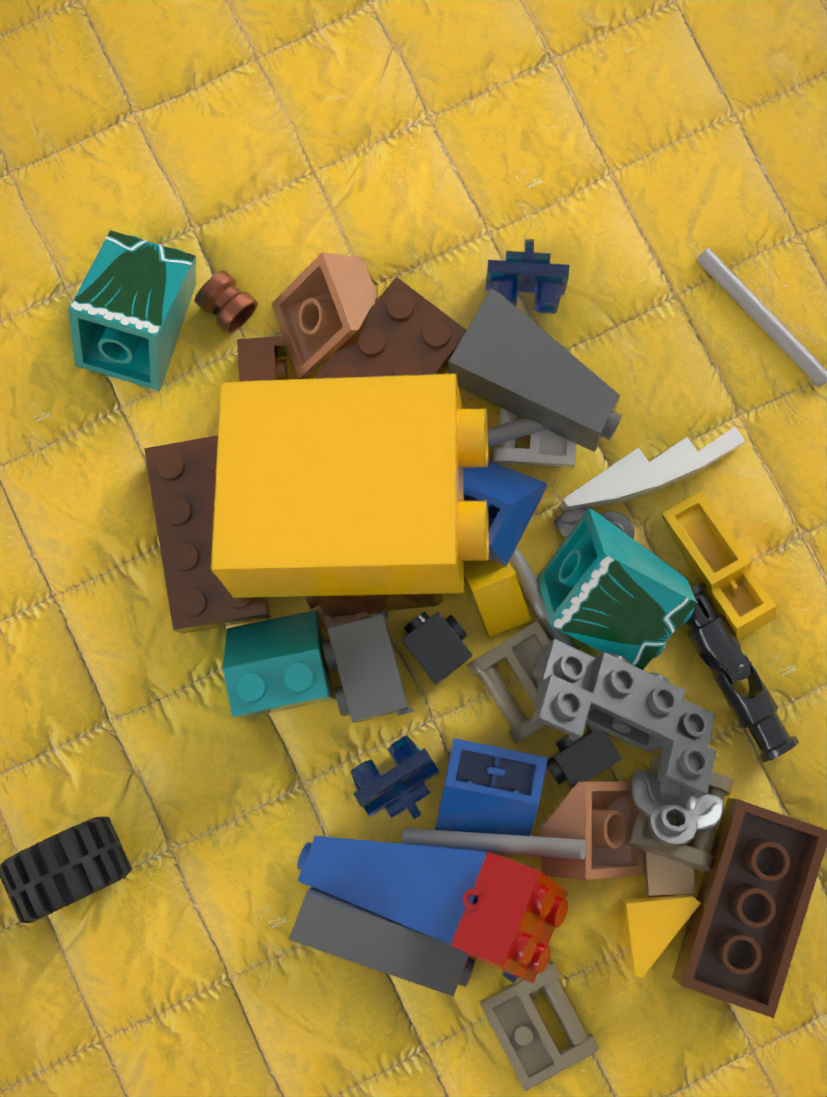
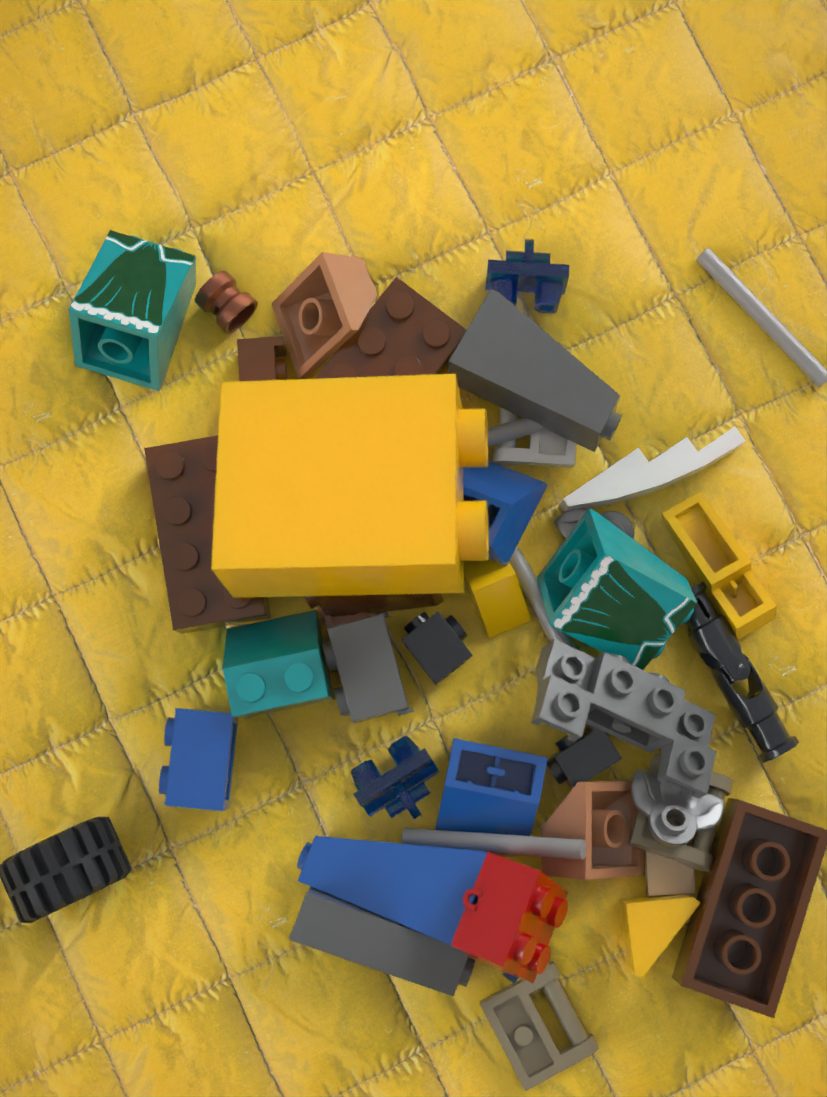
(199, 759): none -> blue slope
(522, 655): dark tan plate -> none

